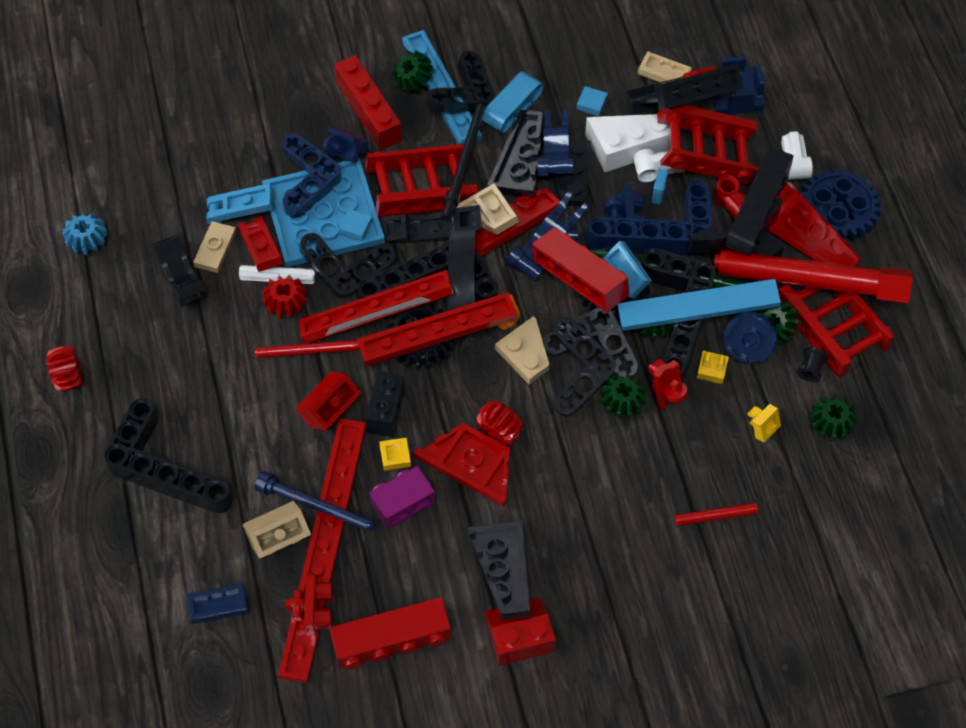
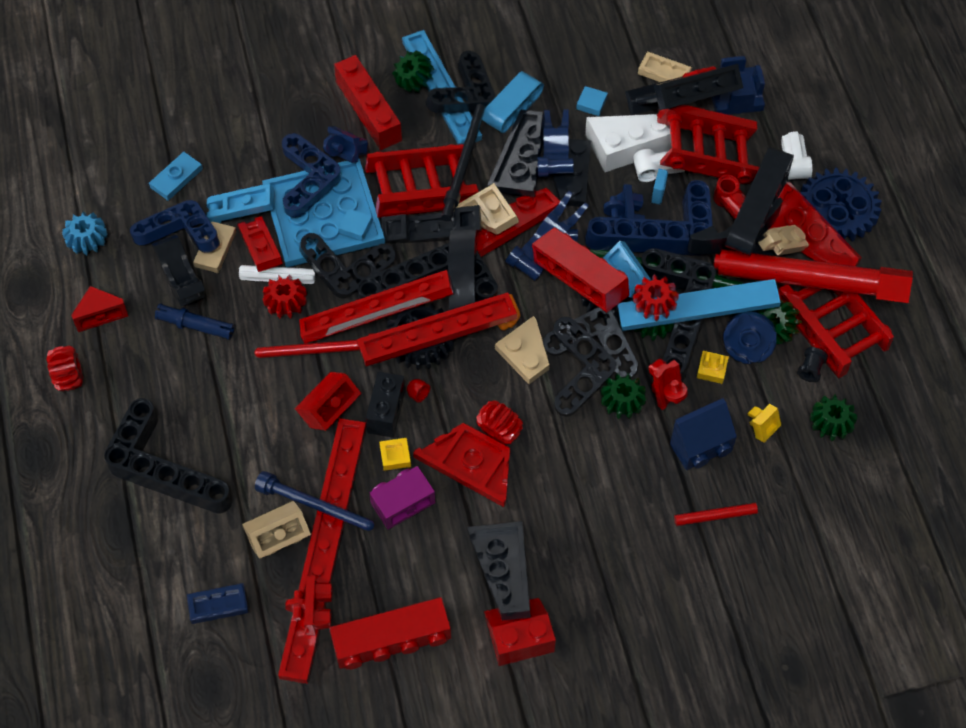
(98, 309): none -> red slope
(150, 228): none -> dark blue beam
(175, 176): none -> dark azure plate
(184, 318): none -> dark blue pin
(418, 390): none -> red hinge
(653, 306): none -> red gear
(703, 435): none -> dark blue slope
(784, 240): none -> tan hinge

